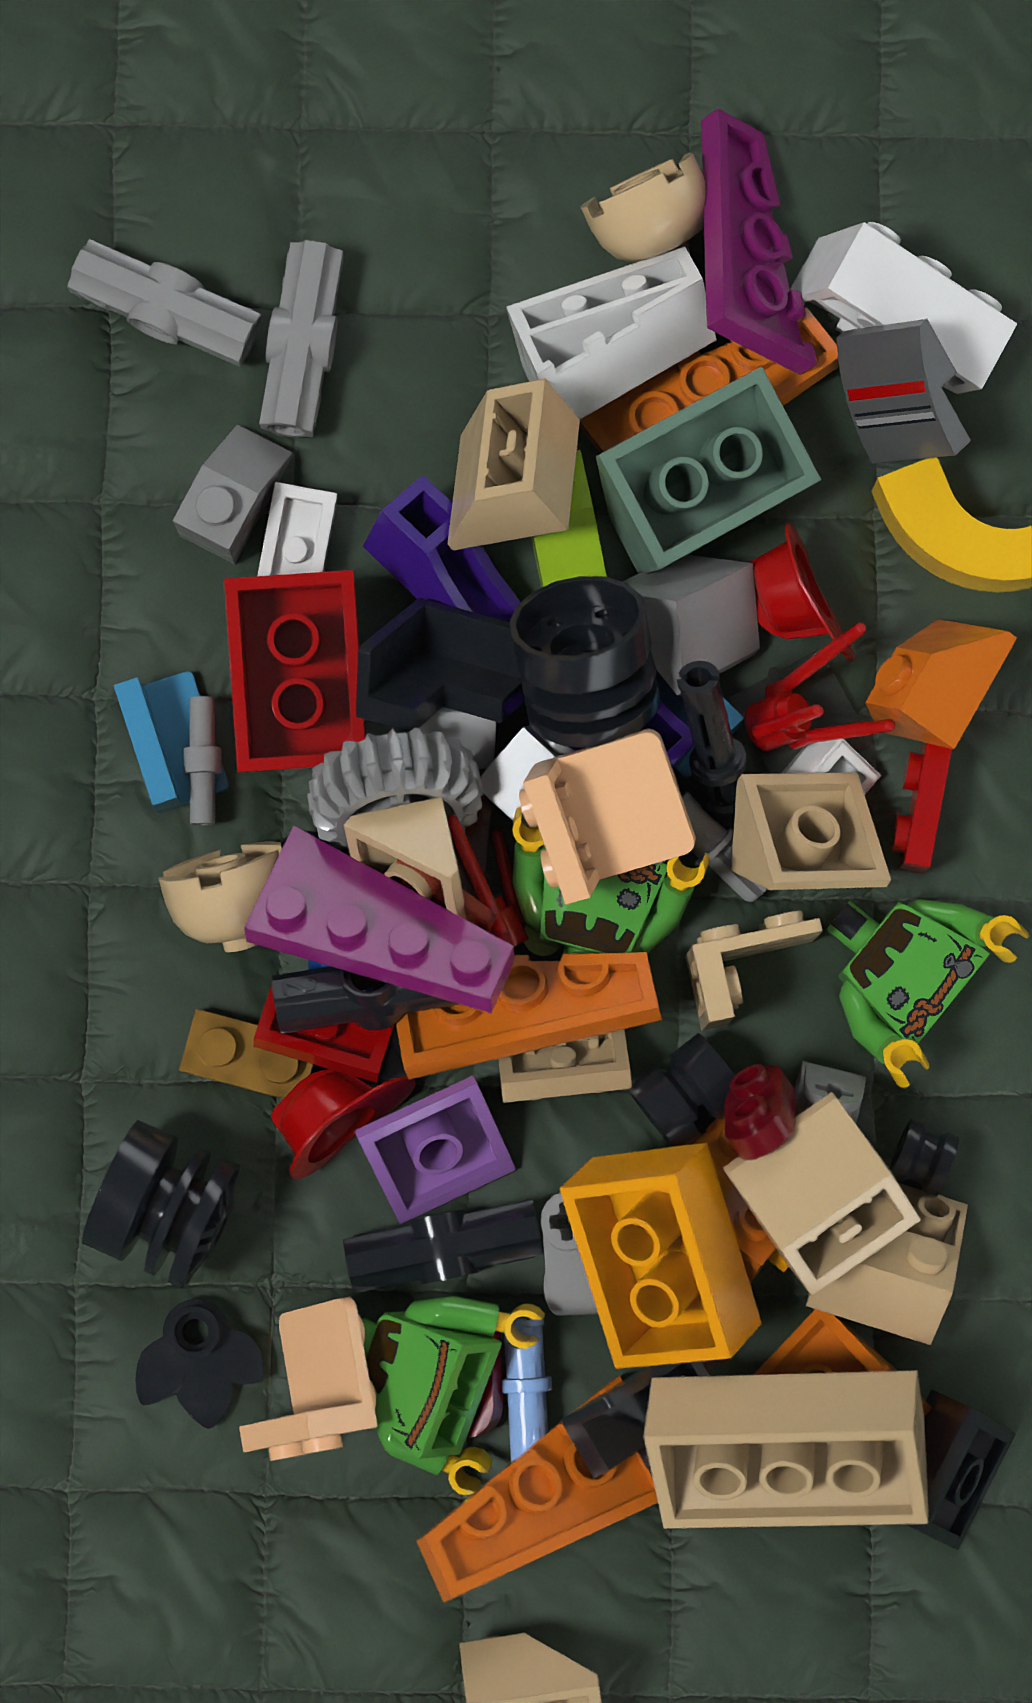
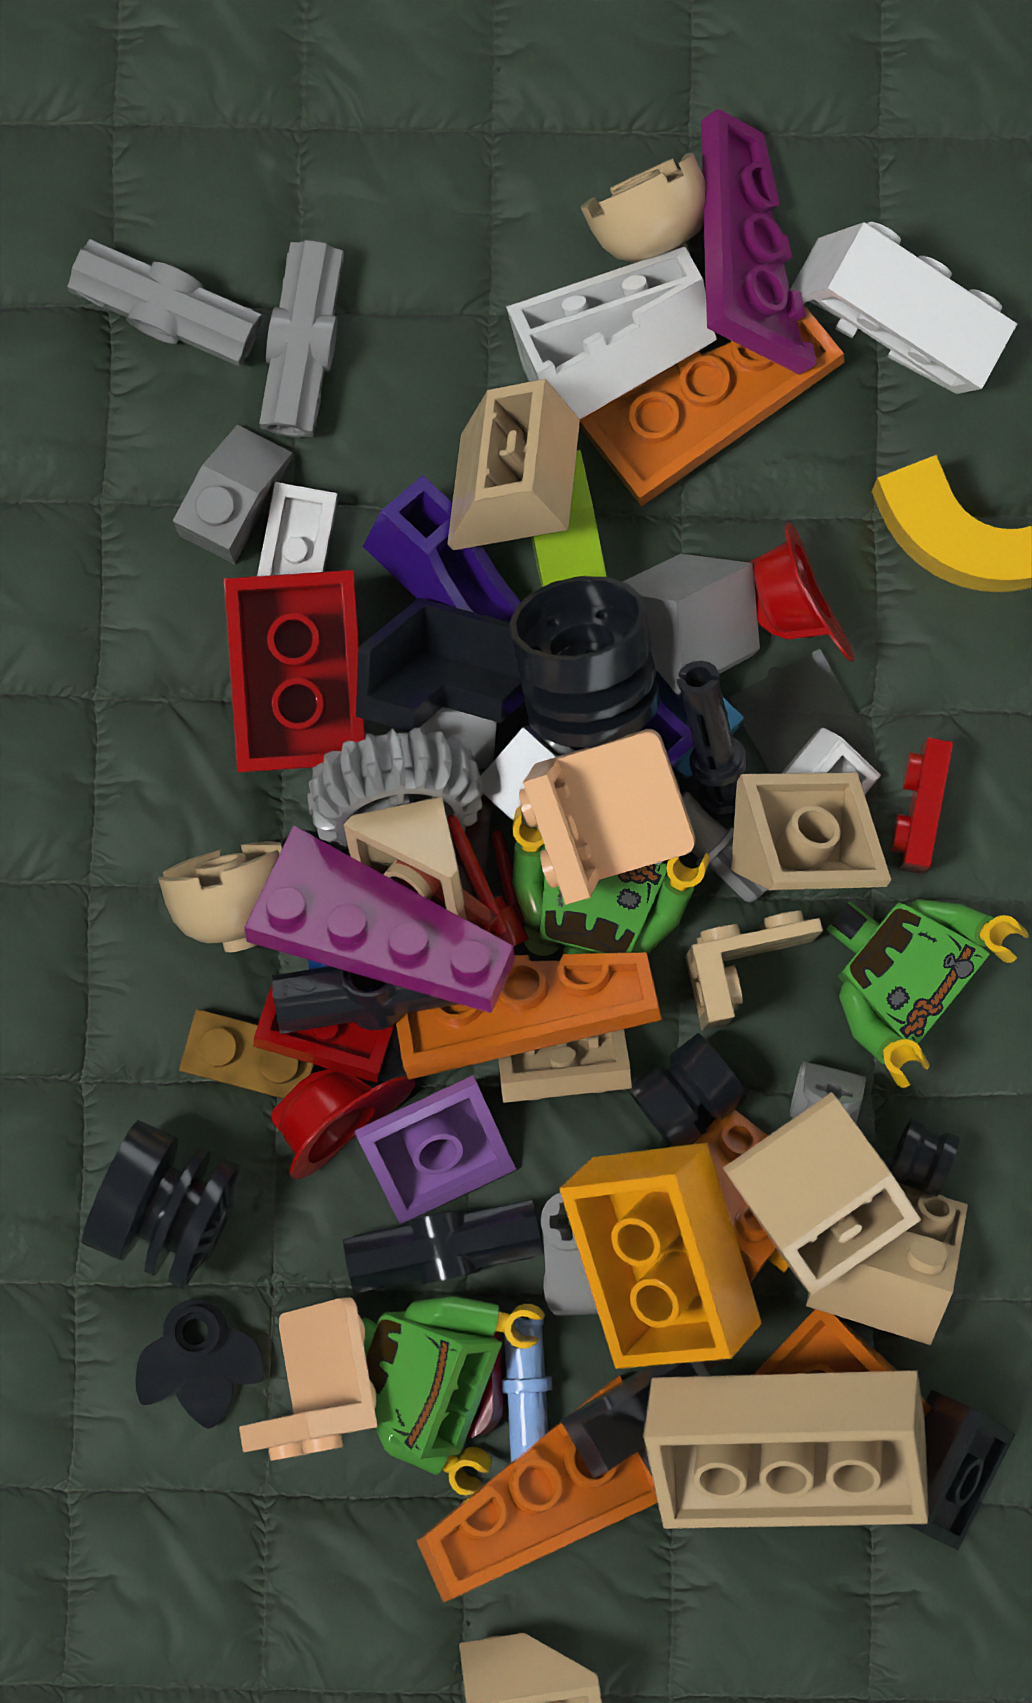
(159, 730): dark azure panel -> none
(202, 761): light grey bar -> none
(703, 472): sand green slope -> none
(759, 1111): dark red plate -> none
(786, 717): red plant -> none
(896, 391): dark grey slope -> none
(938, 680): orange slope -> none

